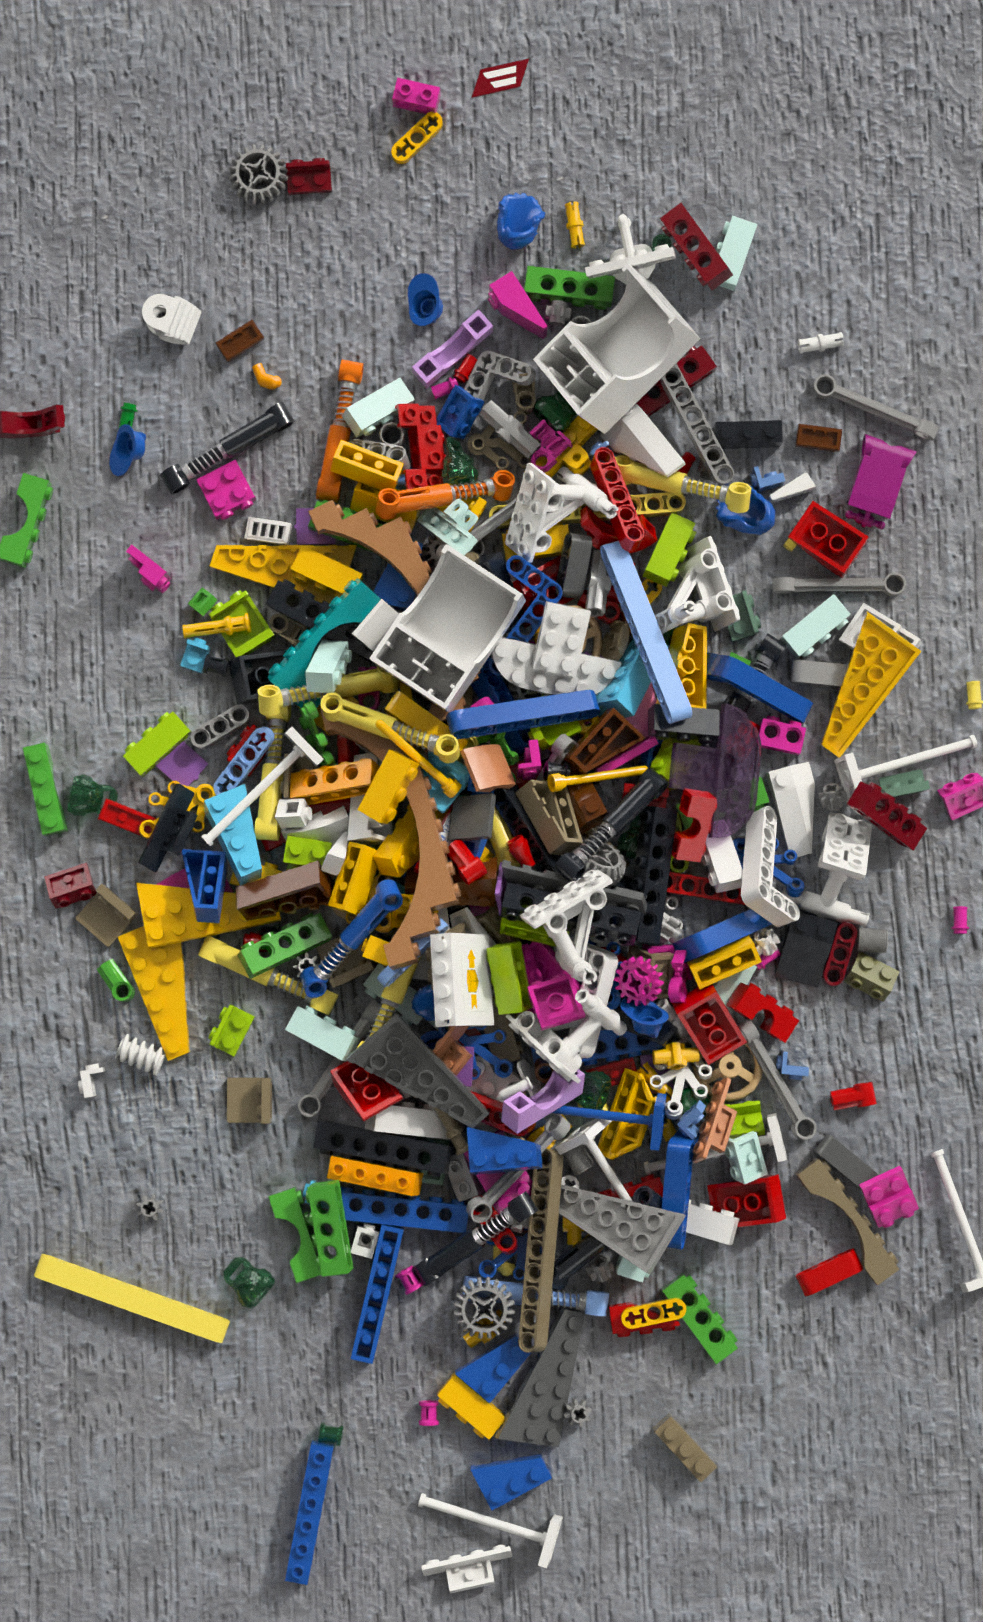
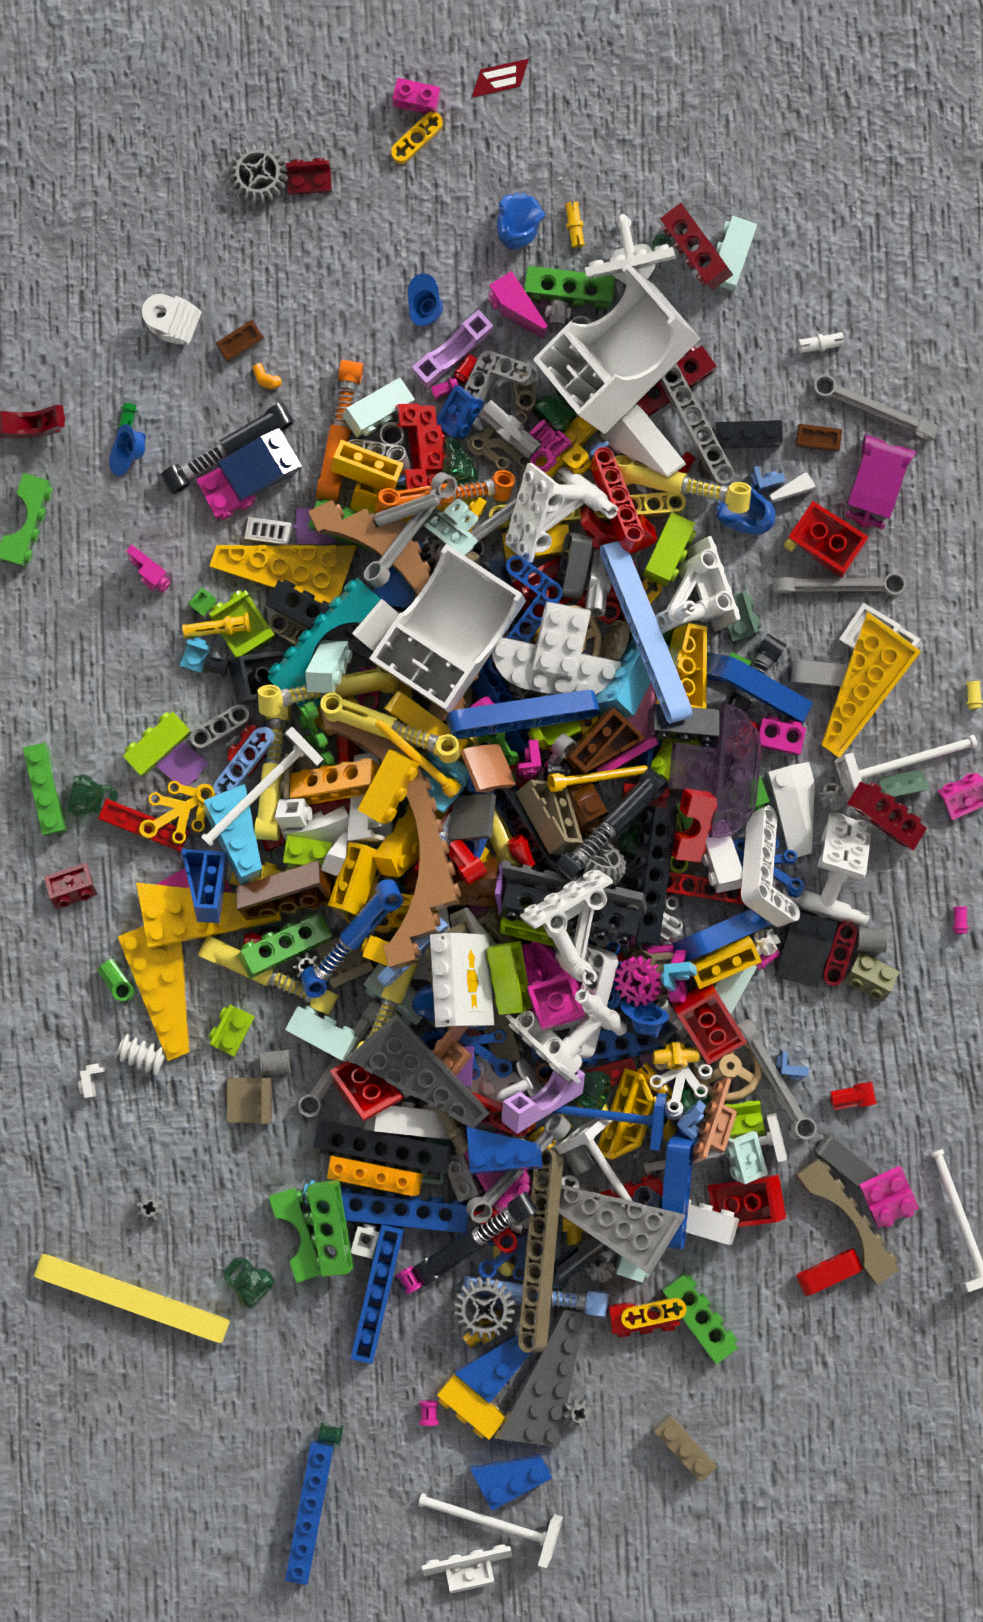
(106, 915): dark tan bracket -> none
(170, 830): black bracket -> none
(260, 465): none -> dark blue slope
(275, 1062): none -> light grey piece
(323, 571): yellow brick -> none
(406, 509): none -> light grey axle
(407, 533): none -> light grey piece
(680, 971): none -> medium azure bracket
(749, 1001): red arch -> none
(816, 627): light aqua brick -> none

